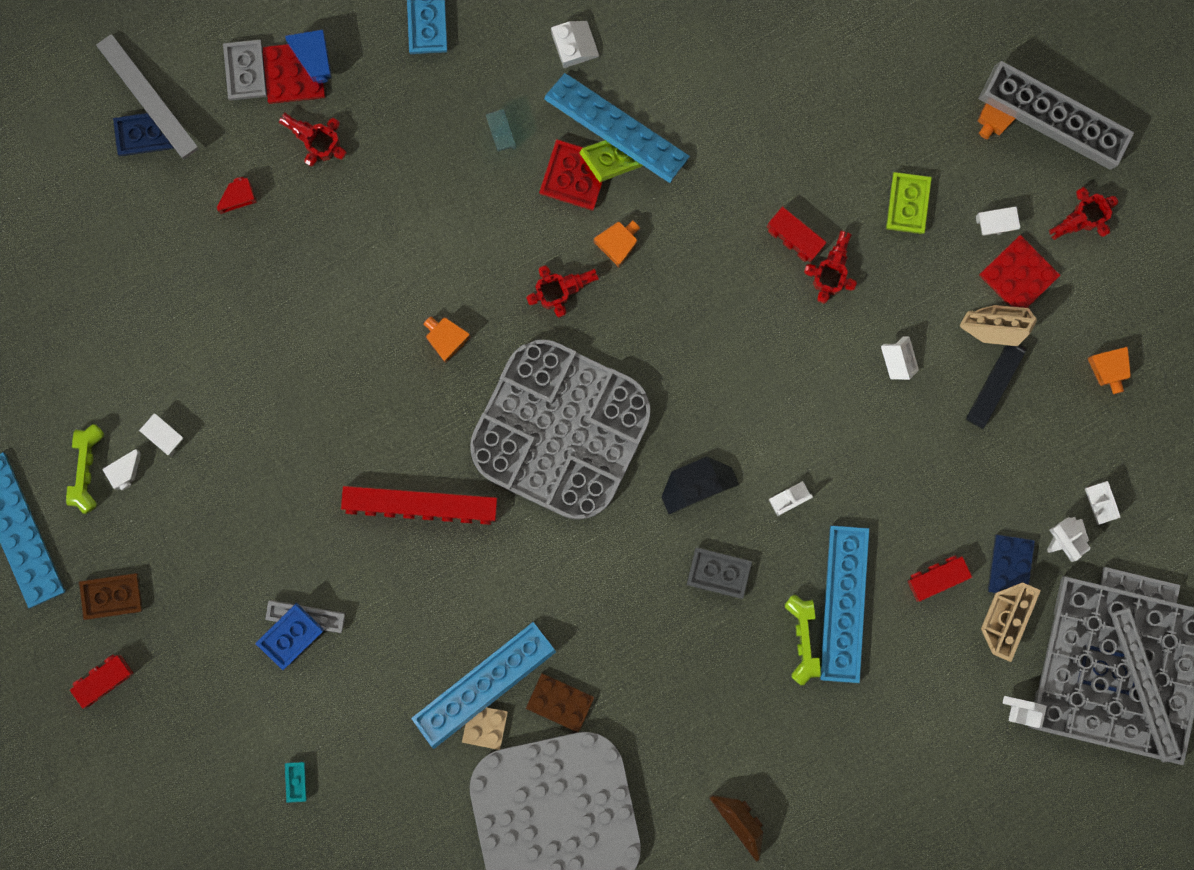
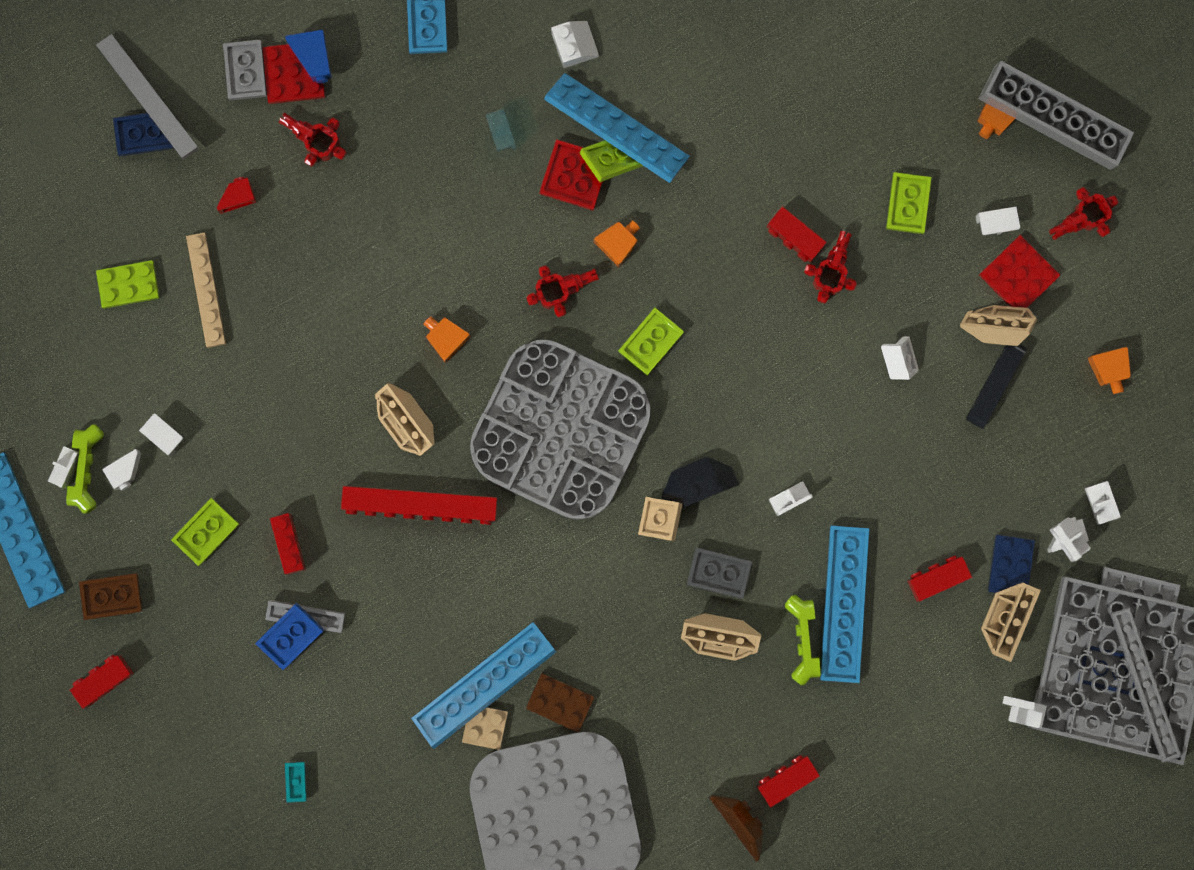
(64, 468): none -> white panel
(127, 284): none -> lime plate
(205, 532): none -> lime plate
(206, 290): none -> tan plate
(287, 544): none -> red brick
(404, 419): none -> tan wedge
(651, 341): none -> lime plate
(660, 519): none -> tan plate
(720, 636): none -> tan wedge
(787, 780): none -> red brick

